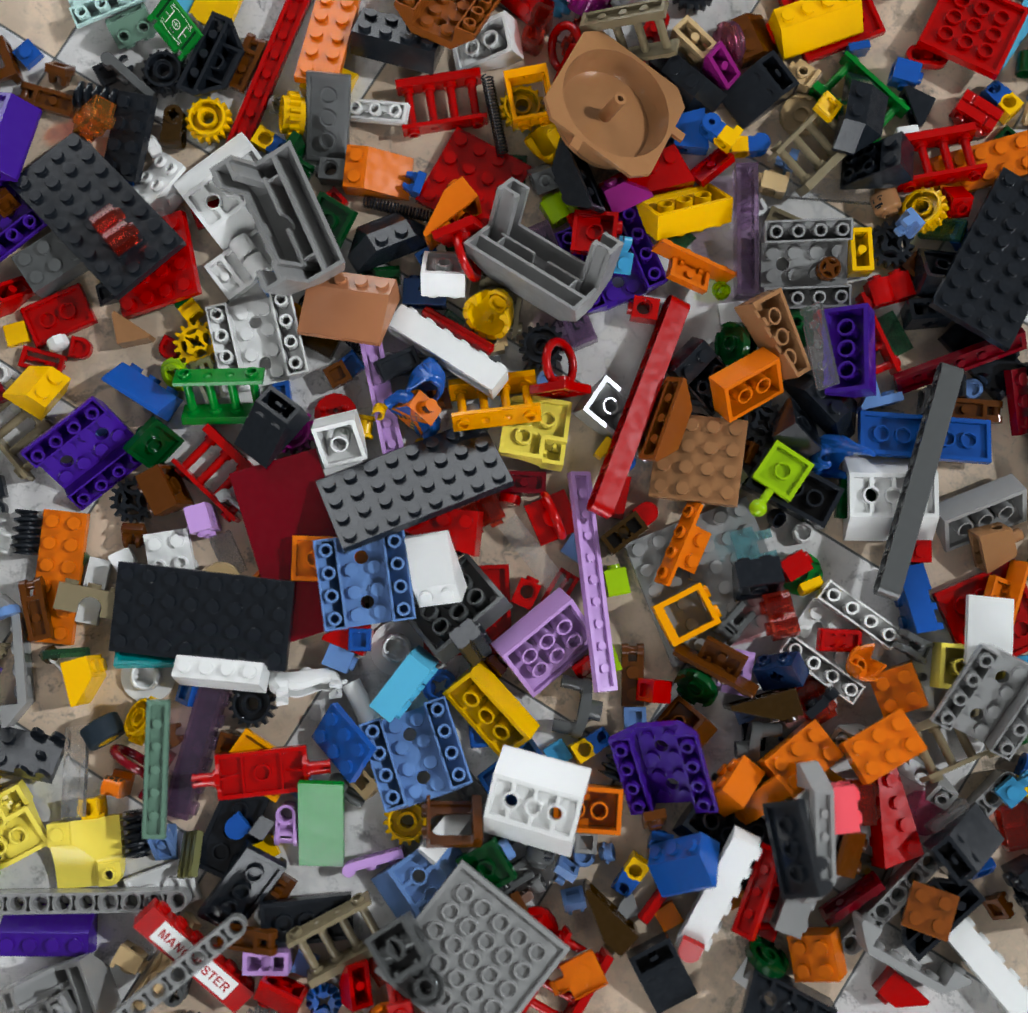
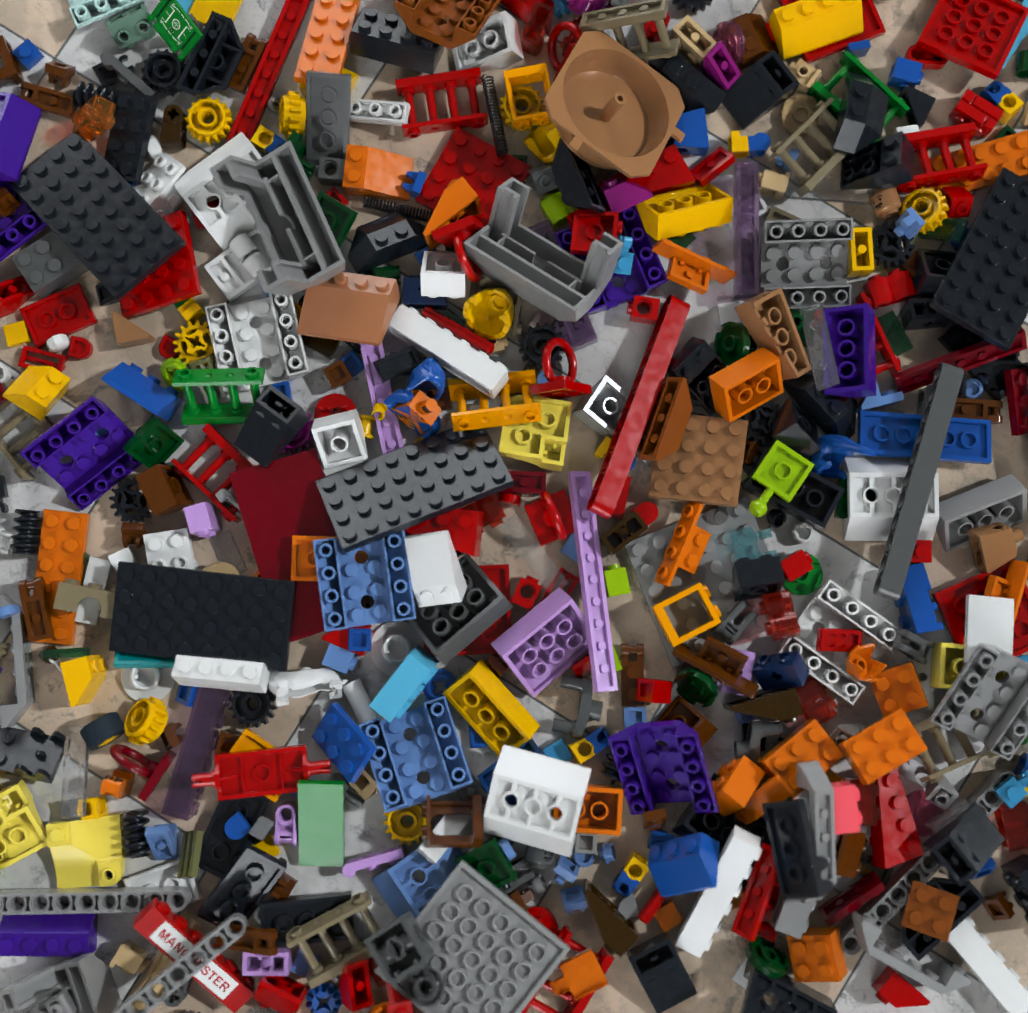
(113, 228): clear red brick -> none
(156, 769): sand green tile -> none
(471, 642): black brick -> none
(690, 949): tile -> none
(718, 132): leg -> none
(724, 288): clear neon green hinge -> none
(810, 586): yellow tile -> none
(816, 705): black plate -> none
(827, 106): yellow tile -> none
(831, 265): reddish brown wheel -> none

